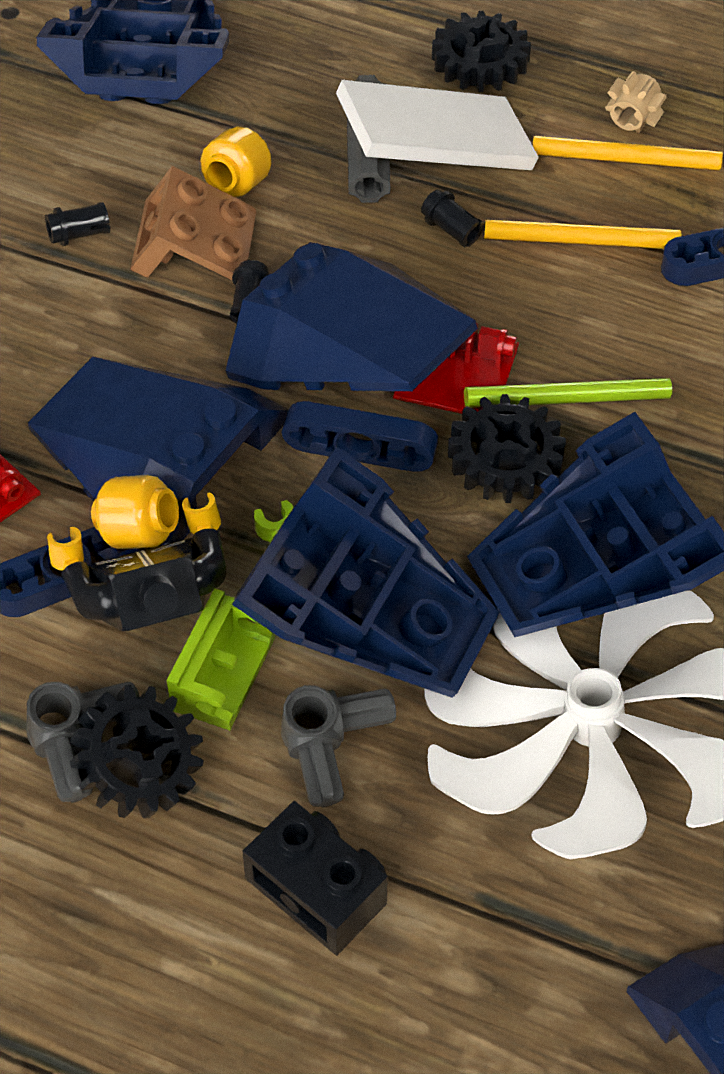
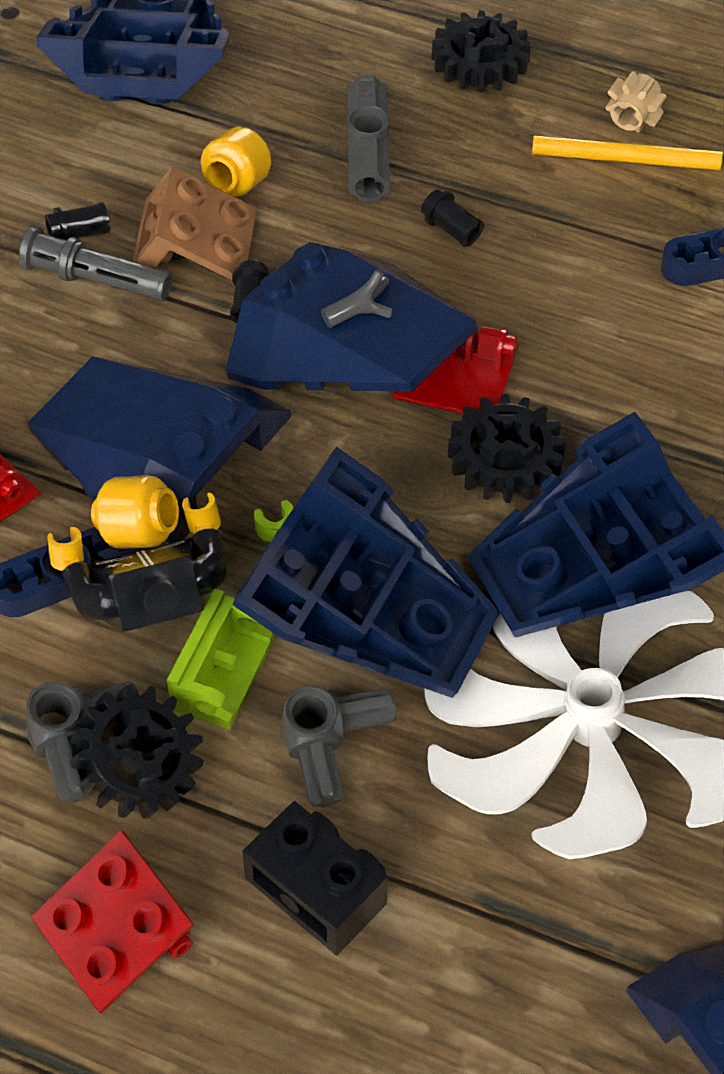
(74, 260): none -> dark grey pin
(113, 921): none -> red hinge
(359, 302): none -> dark grey bar
(393, 441): dark blue beam -> none
(436, 126): white tile -> none
(572, 392): lime bar -> none
(578, 234): yellow bar -> none

